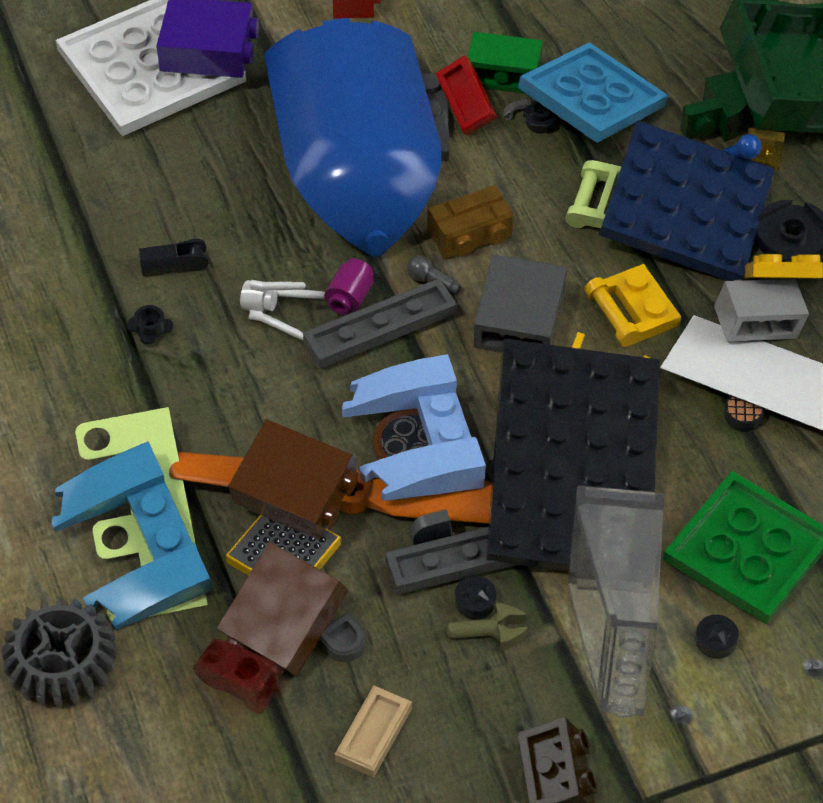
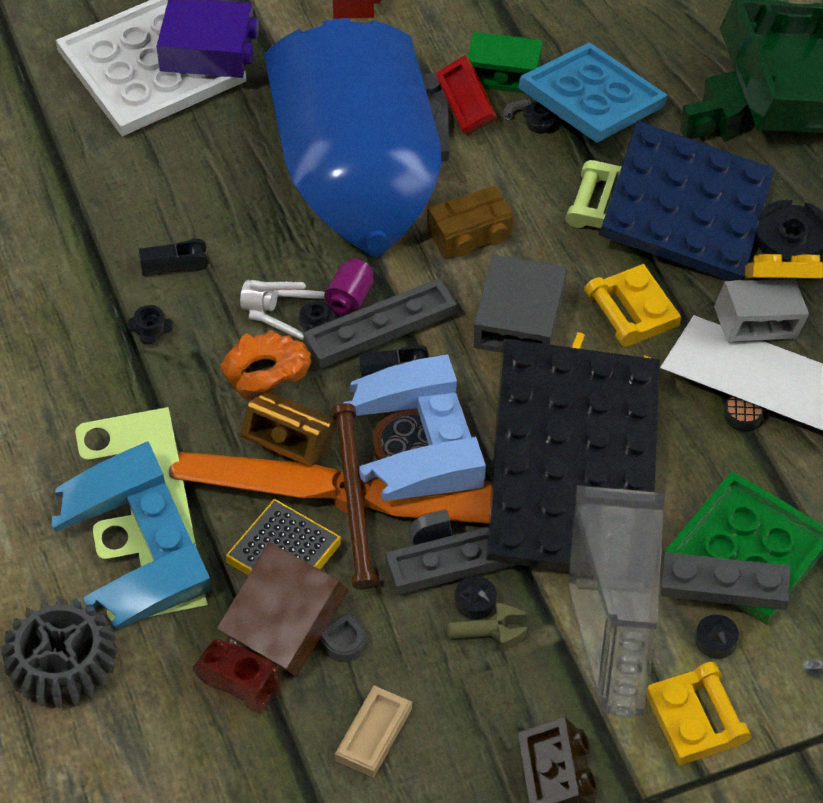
(288, 428): none -> pearl gold brick
(289, 356): none -> orange piece
(294, 479): reddish brown brick -> none
(315, 314): none -> black plate
(363, 576): none -> reddish brown bar
(376, 361): none -> black bar
(421, 269): dark grey piece -> none
(685, 720): none -> yellow plate
(725, 581): none -> dark grey plate
(747, 147): blue piece -> none
(772, 147): clear yellow plate -> none

